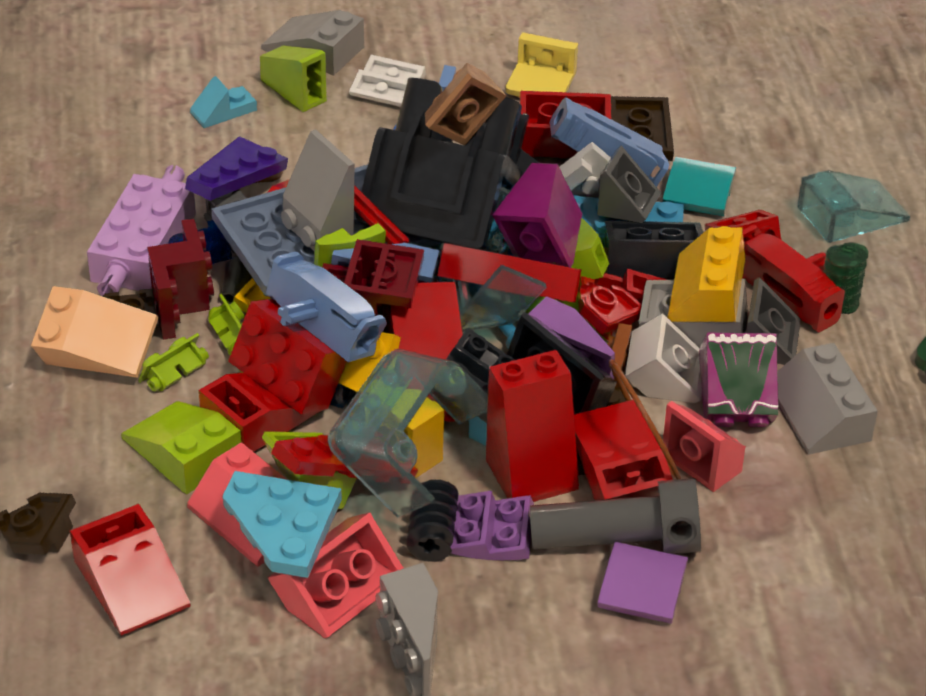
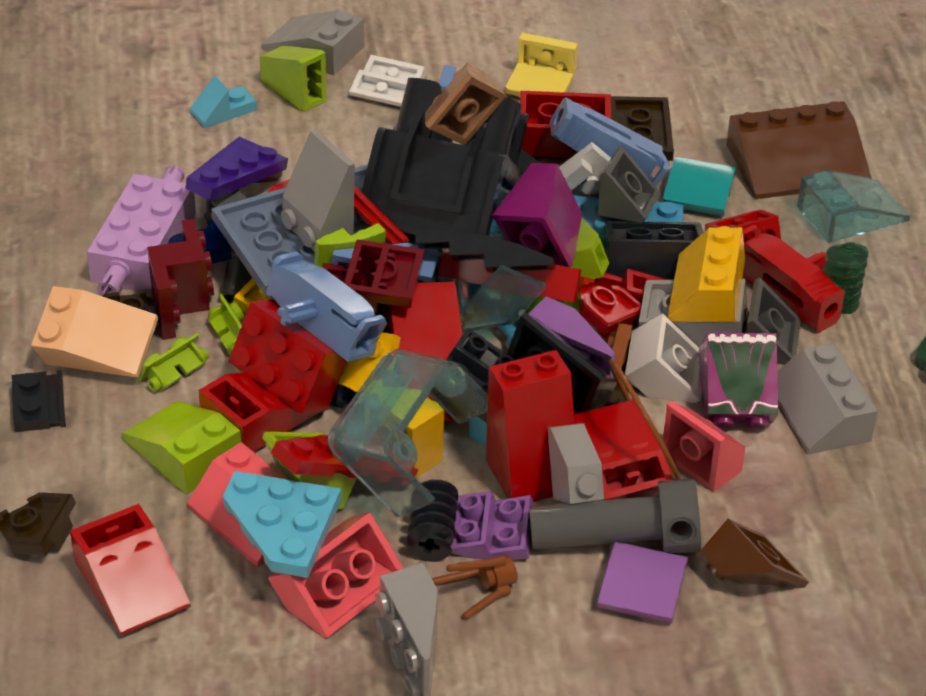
(38, 401): none -> black plate
(482, 247): none -> black slope
(493, 573): none -> dark orange plant
(574, 465): none -> light grey slope
(749, 558): none -> reddish brown slope
(795, 142): none -> reddish brown slope

